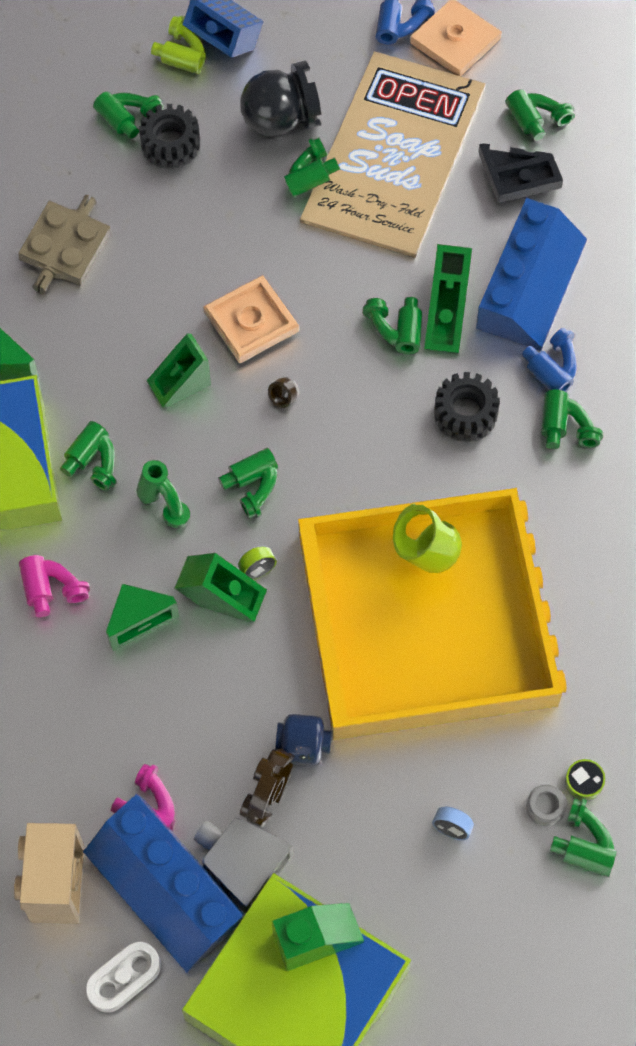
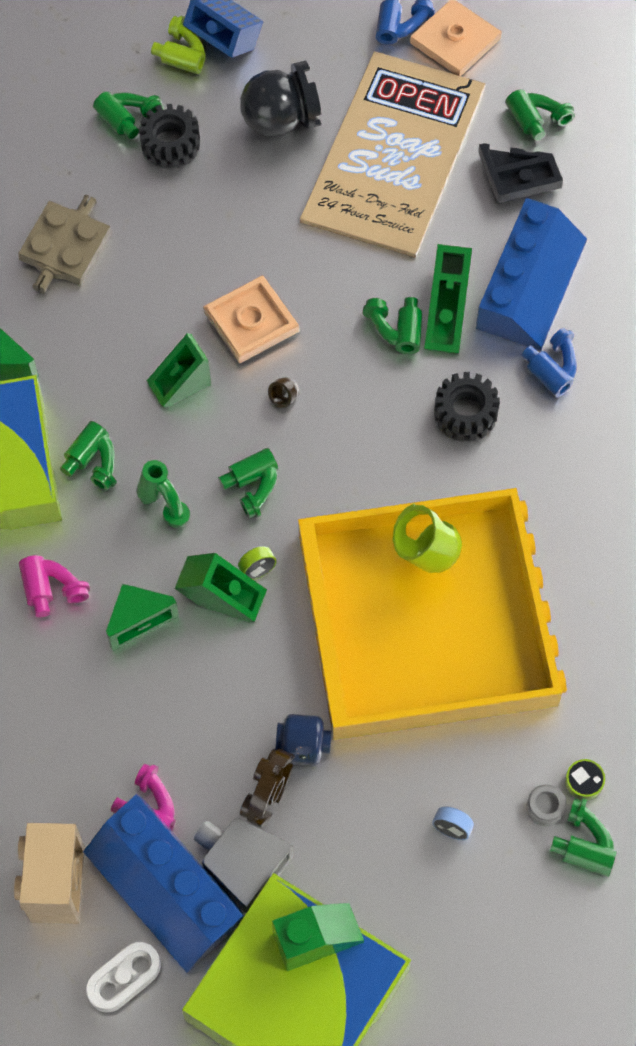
(307, 175): green plant -> none
(554, 421): green plant -> none

